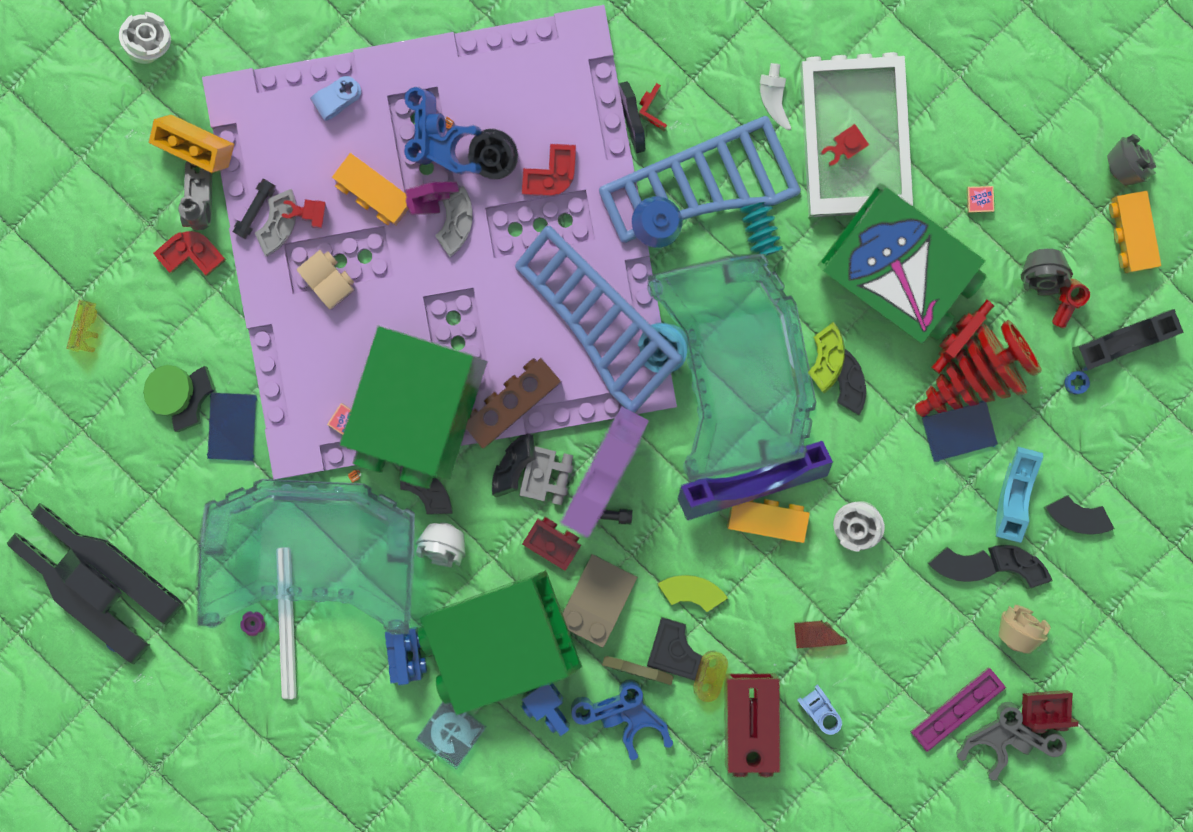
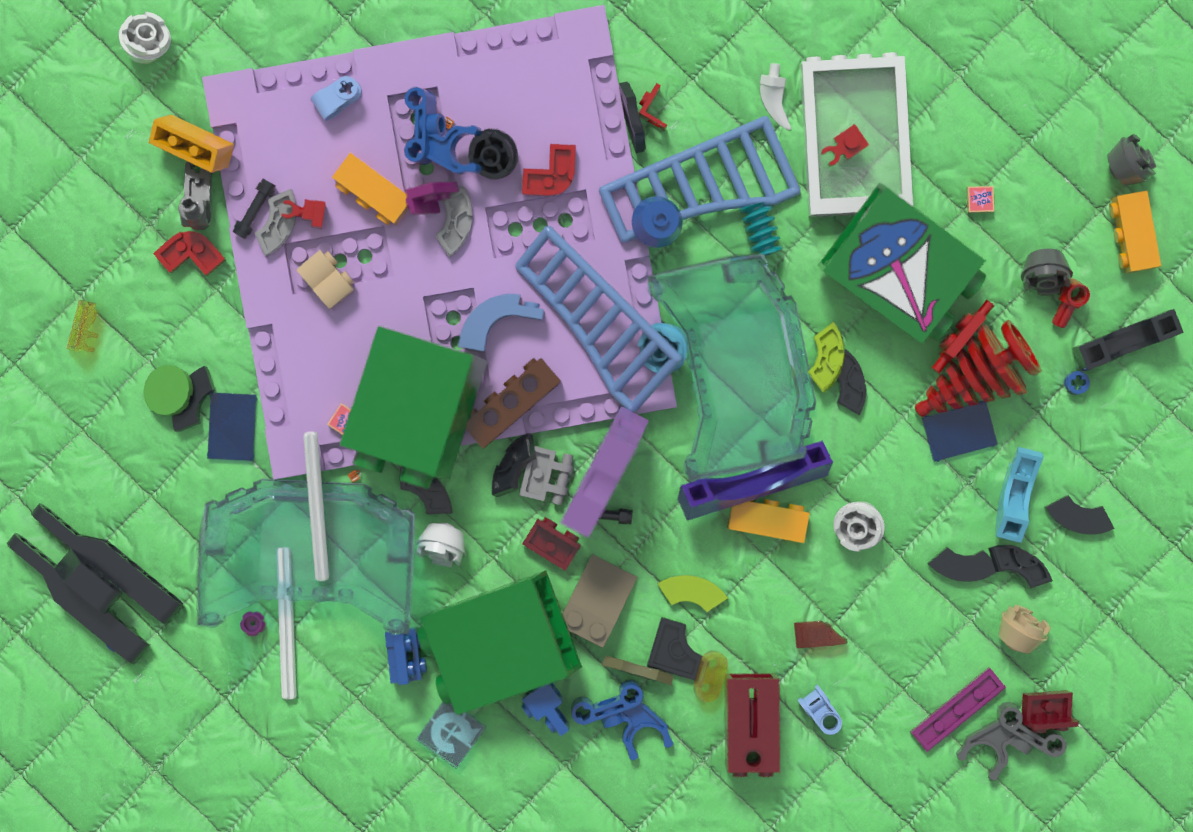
(316, 506): none -> white axle
(484, 316): none -> medium blue arch

